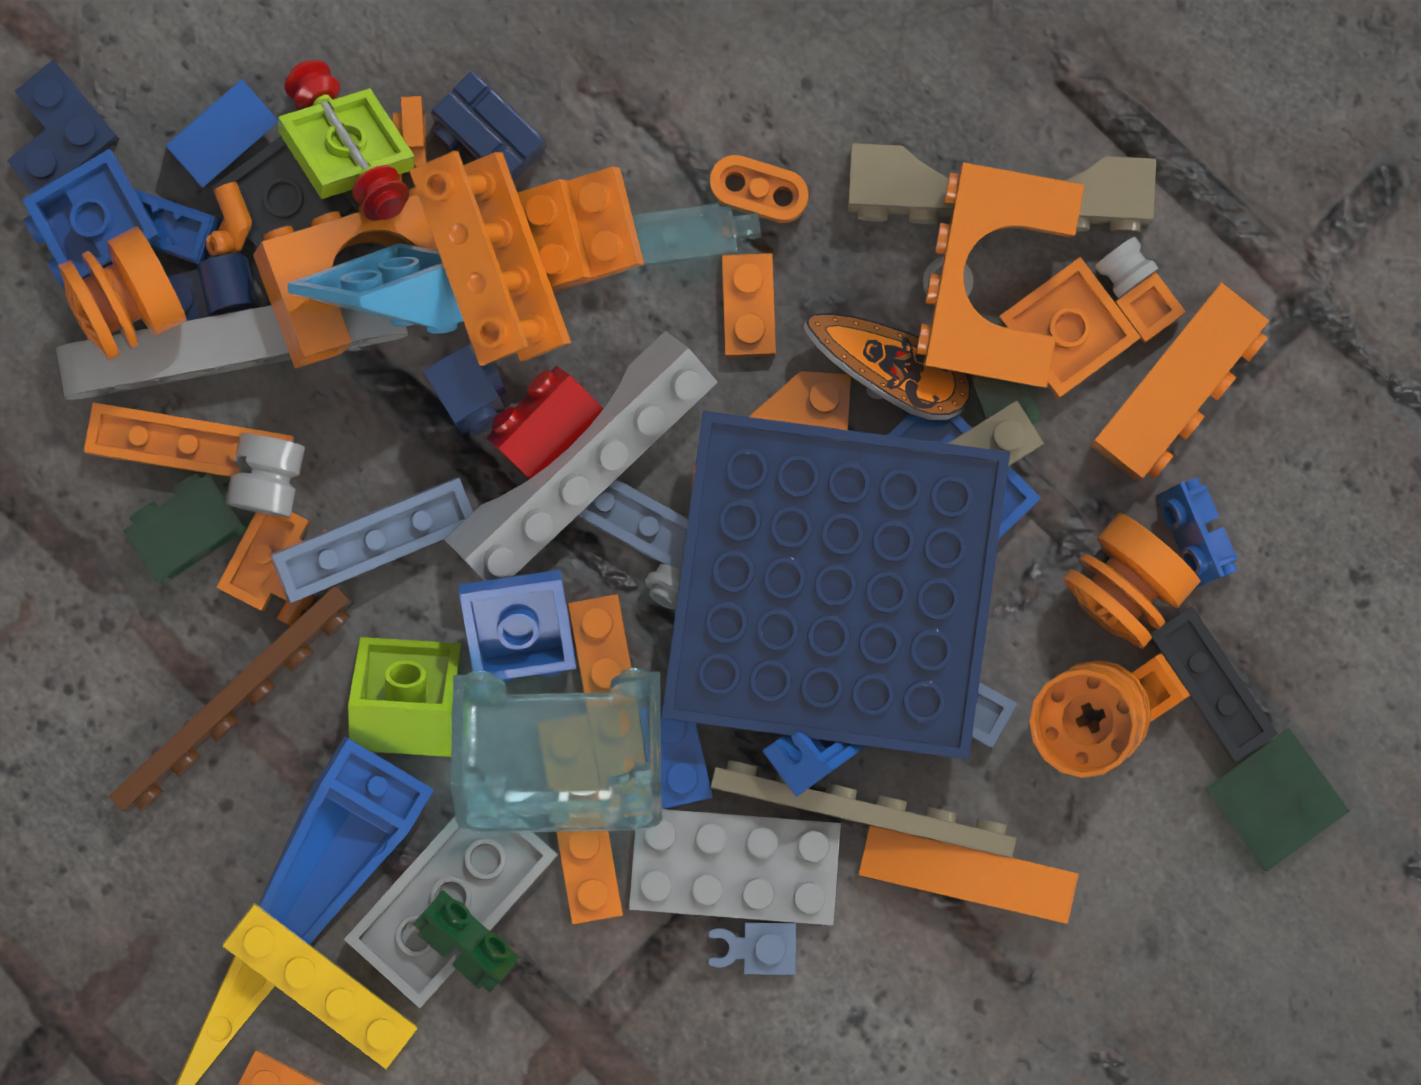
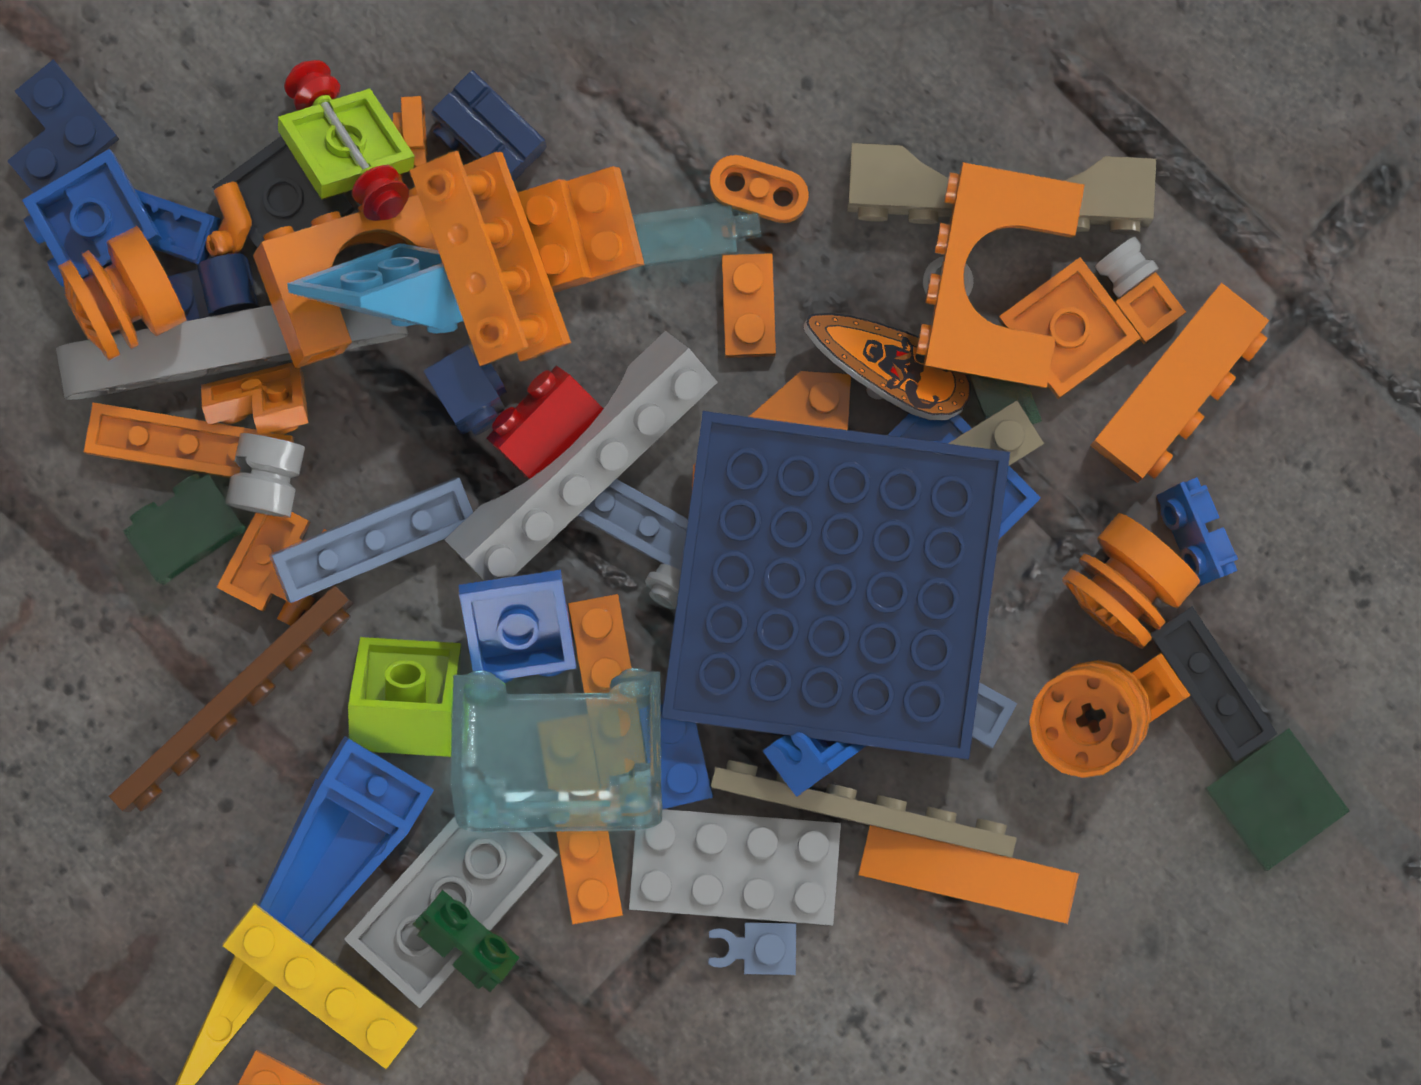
(222, 133): blue hinge -> none
(272, 395): none -> orange plate

